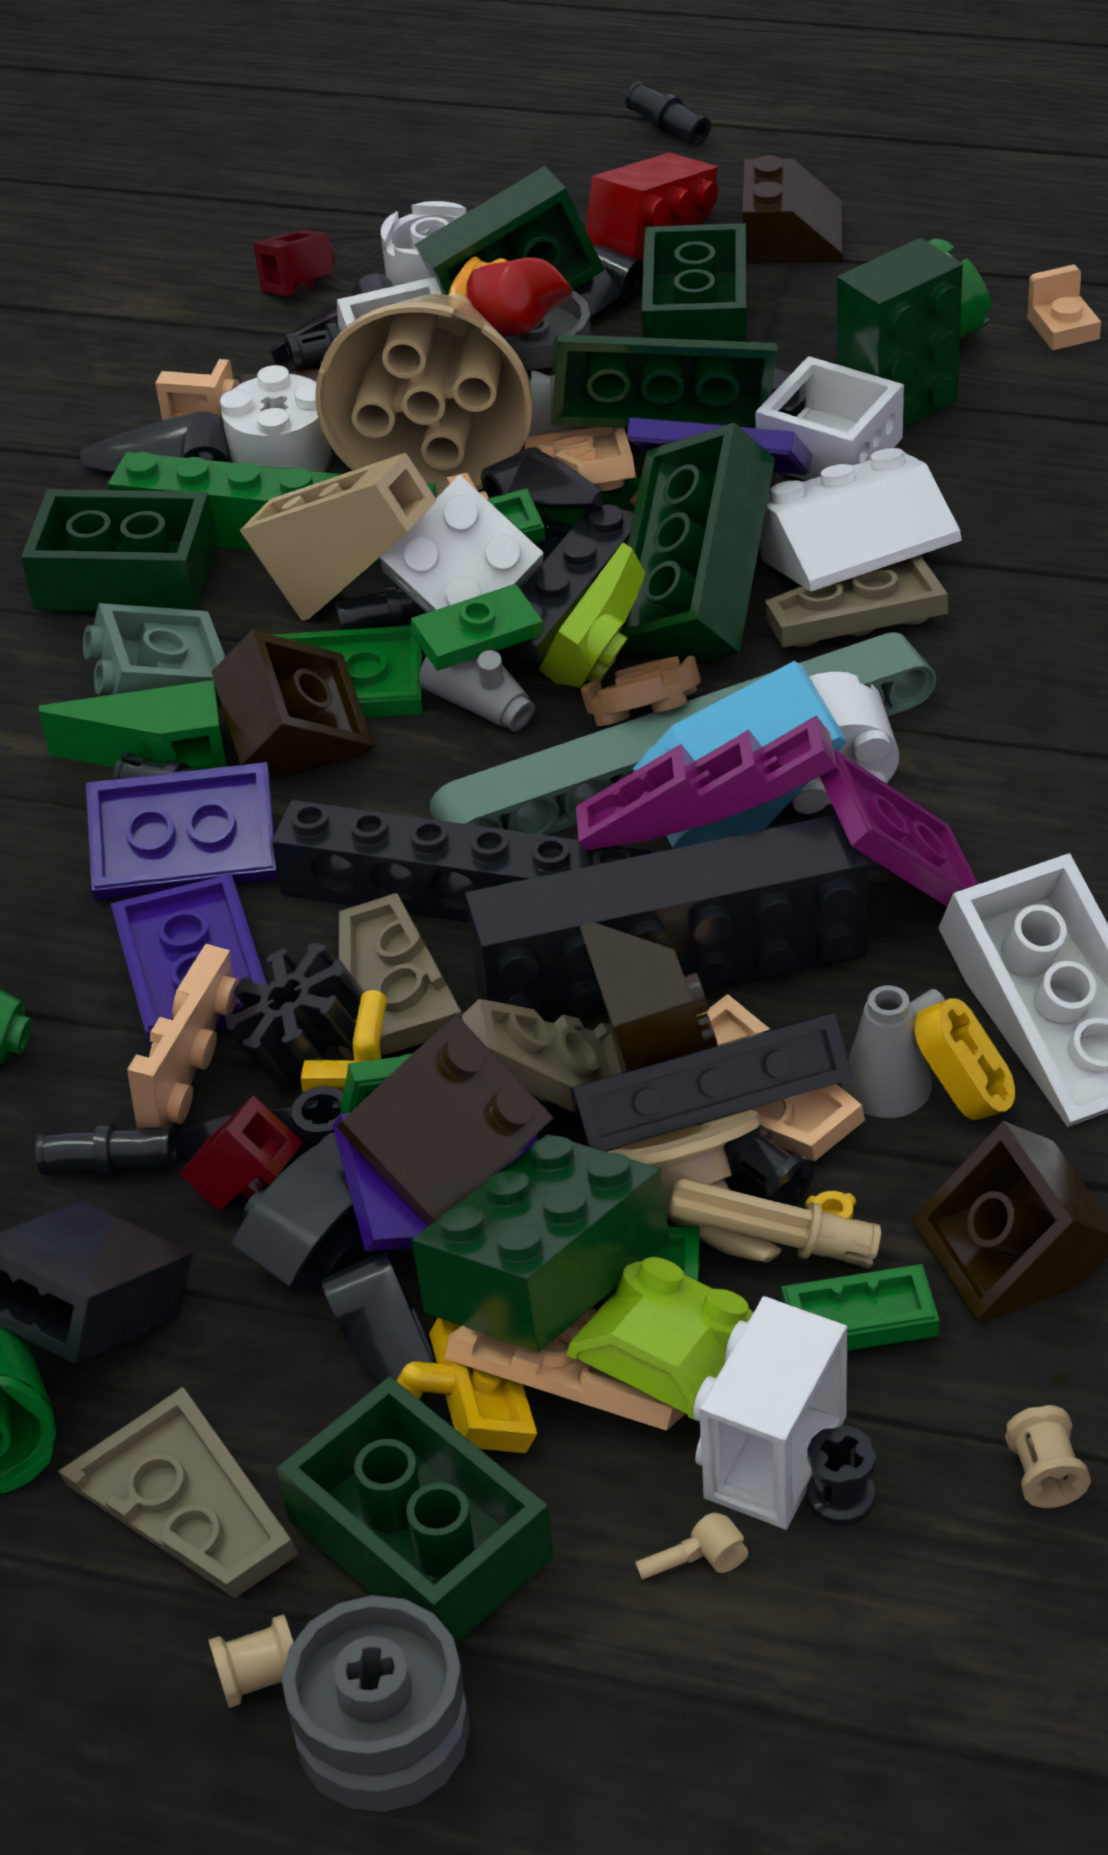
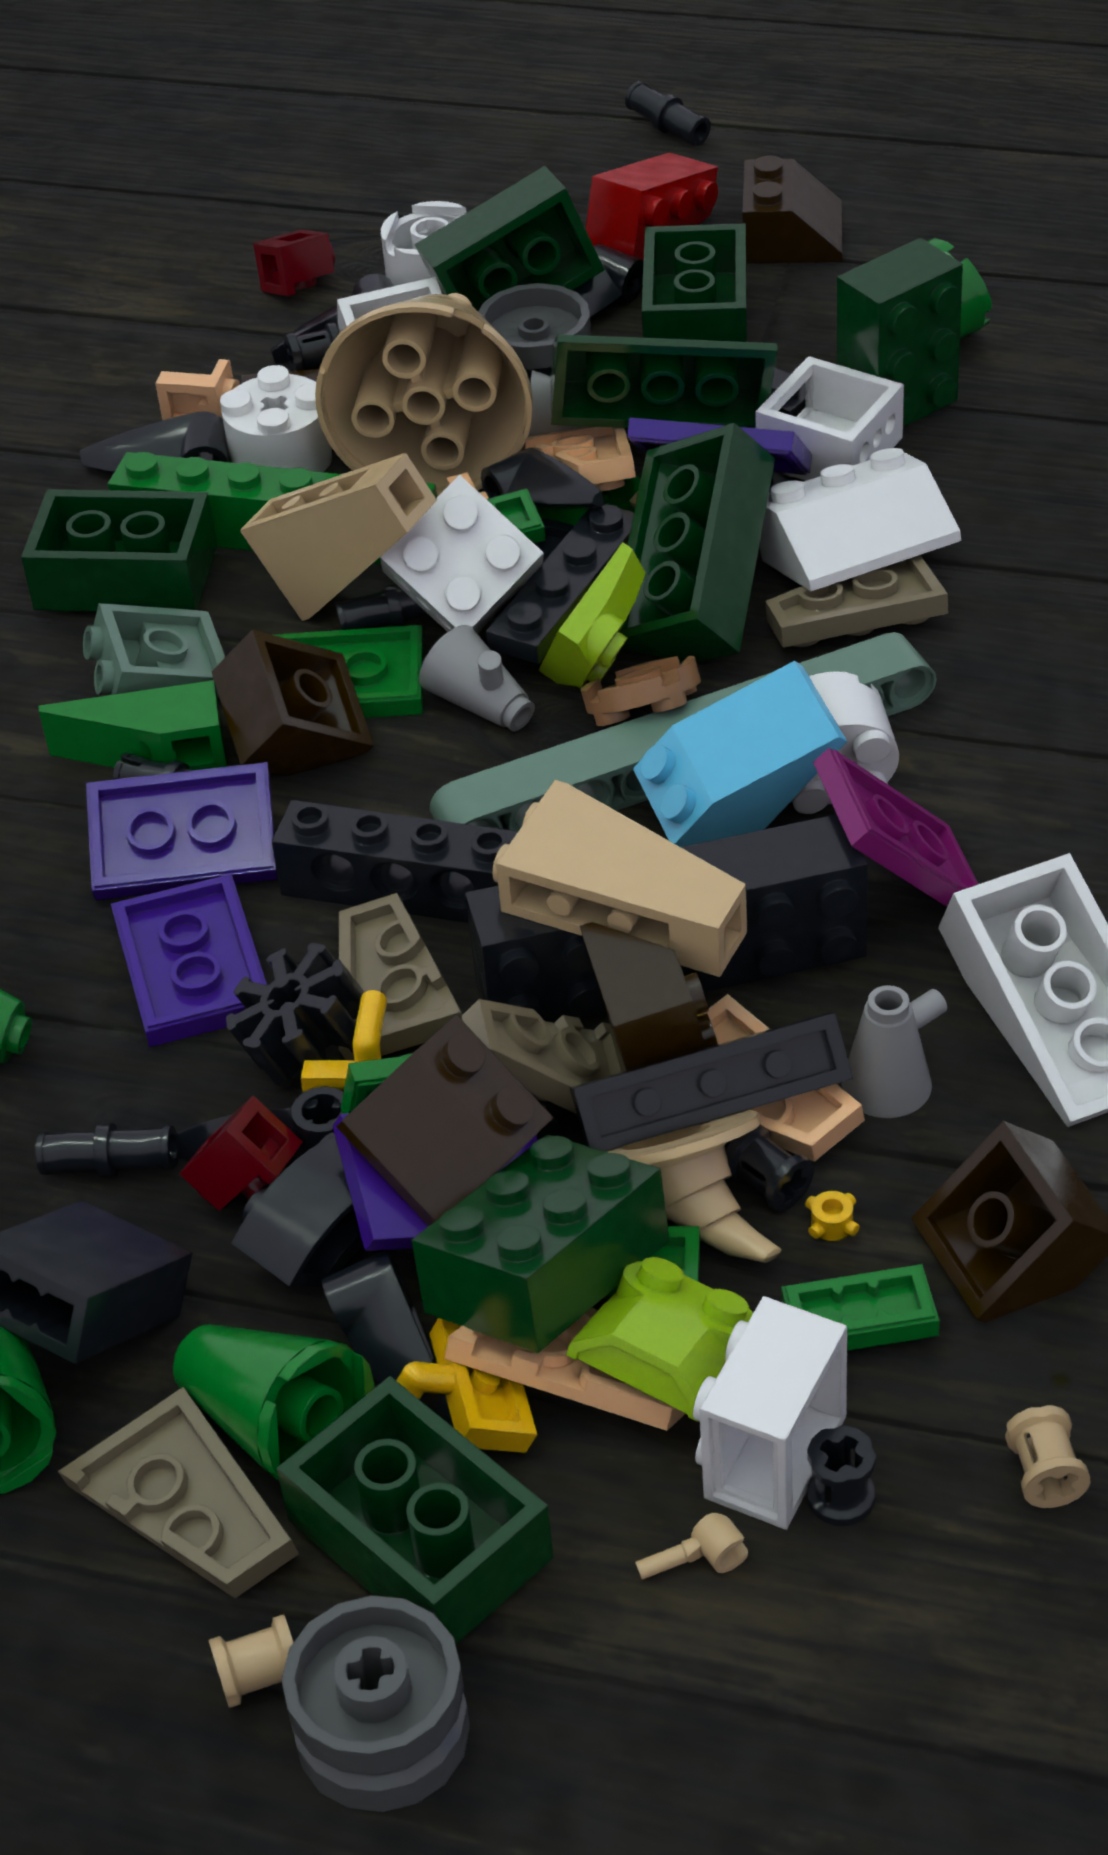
(182, 1045): light nougat wing -> none
(269, 1386): none -> green cone
(475, 626): green plate -> none
(512, 293): red hair -> none
(592, 864): none -> tan slope
(685, 793): magenta slope -> none
(805, 1229): tan axle -> none
(964, 1059): yellow beam -> none
(1059, 310): light nougat bracket -> none

